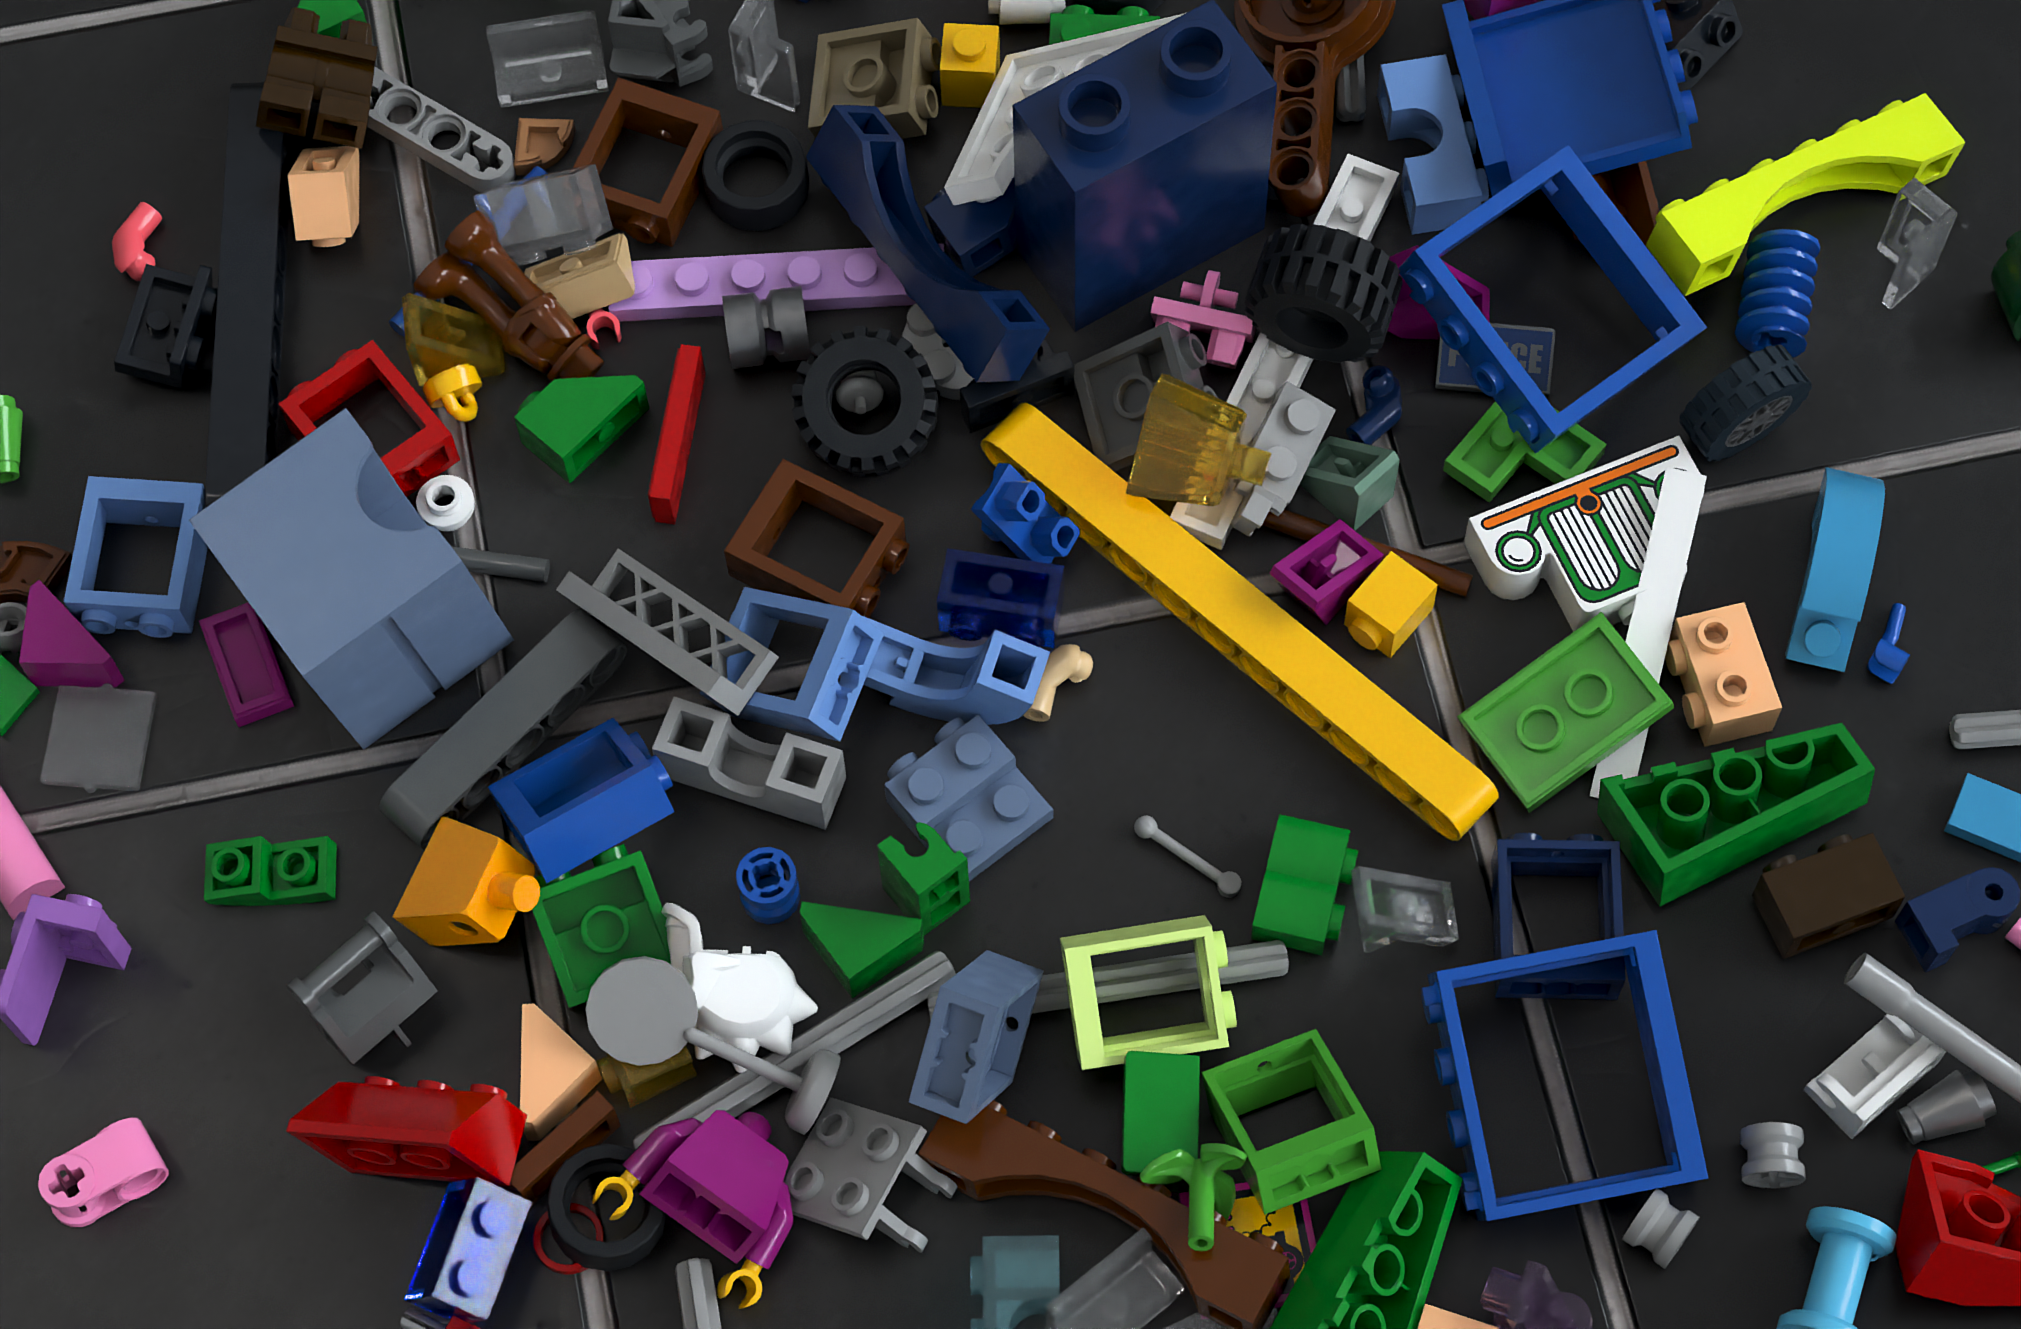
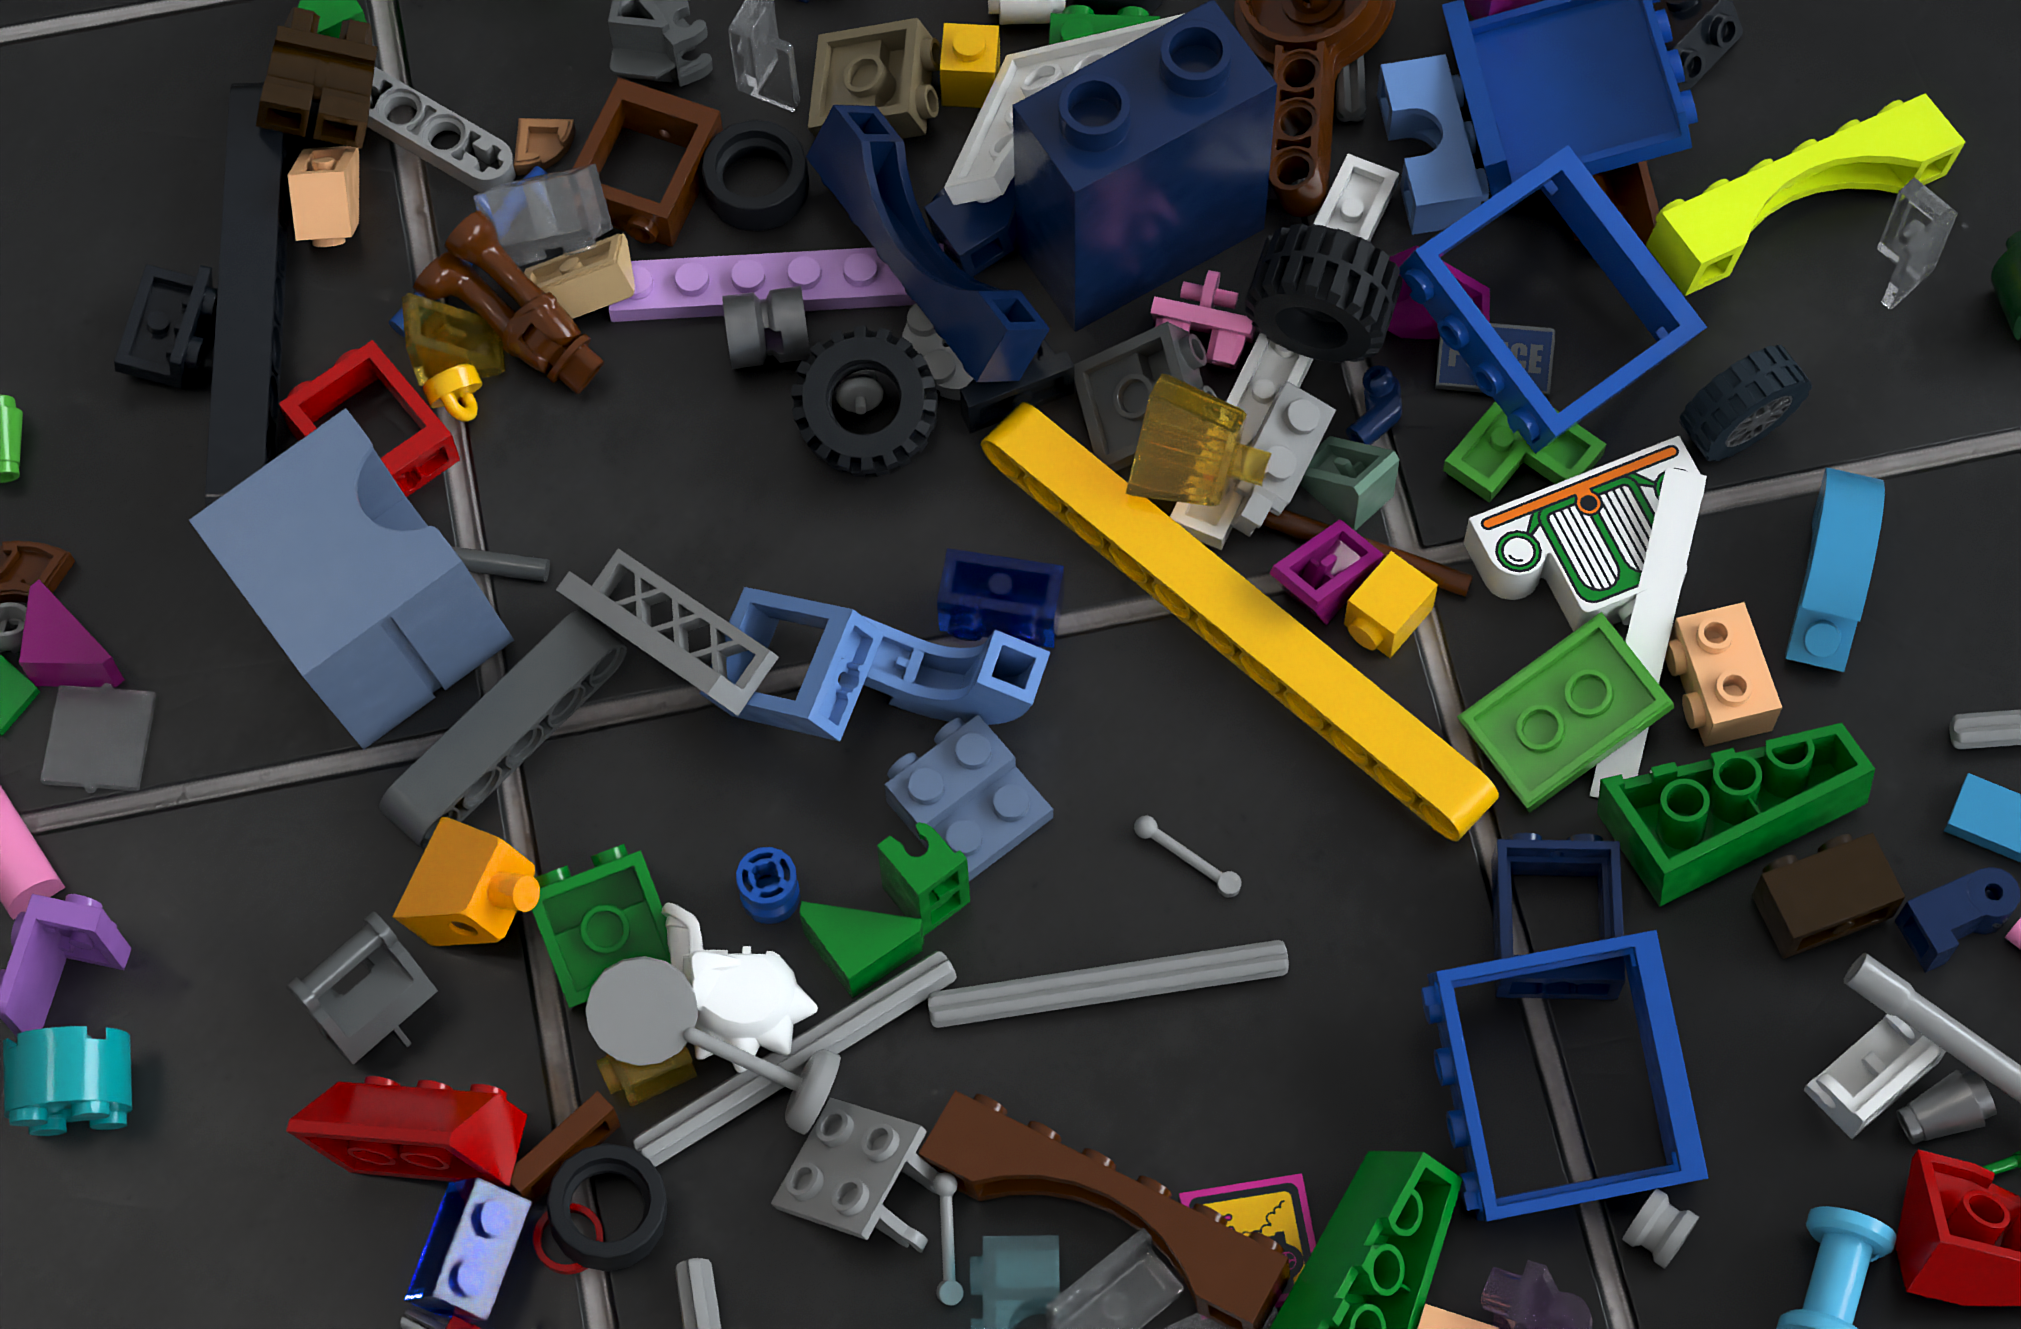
(65, 1078): none -> teal brick
(108, 1171): bright pink piece -> none
(130, 239): coral arm -> none
(137, 504): medium blue window -> none
(246, 664): magenta tile -> none
(270, 874): green slope -> none
(452, 515): white plate -> none
(547, 58): clear panel -> none
(553, 1072): light nougat slope -> none
(579, 419): green slope -> none
(583, 798): blue window -> none
(600, 319): coral hand -> none
(676, 434): red tile -> none
(711, 754): light grey arch -> none
(719, 1185): magenta torso -> none
(771, 513): reddish brown window -> none
(949, 1290): none -> light grey hinge
(969, 1046): sand blue window -> none
(1023, 519): blue hips -> none
(1063, 663): tan arm -> none
(1159, 1109): green panel -> none
(1208, 1185): bright green plant -> none
(1217, 1006): yellowish green window -> none
(1302, 885): green brick -> none
(1310, 1160): bright green window -> none
(1403, 908): clear slope -> none
(1772, 1155): light grey wheel -> none
(1777, 291): blue piece -> none
(1887, 658): blue hand -> none

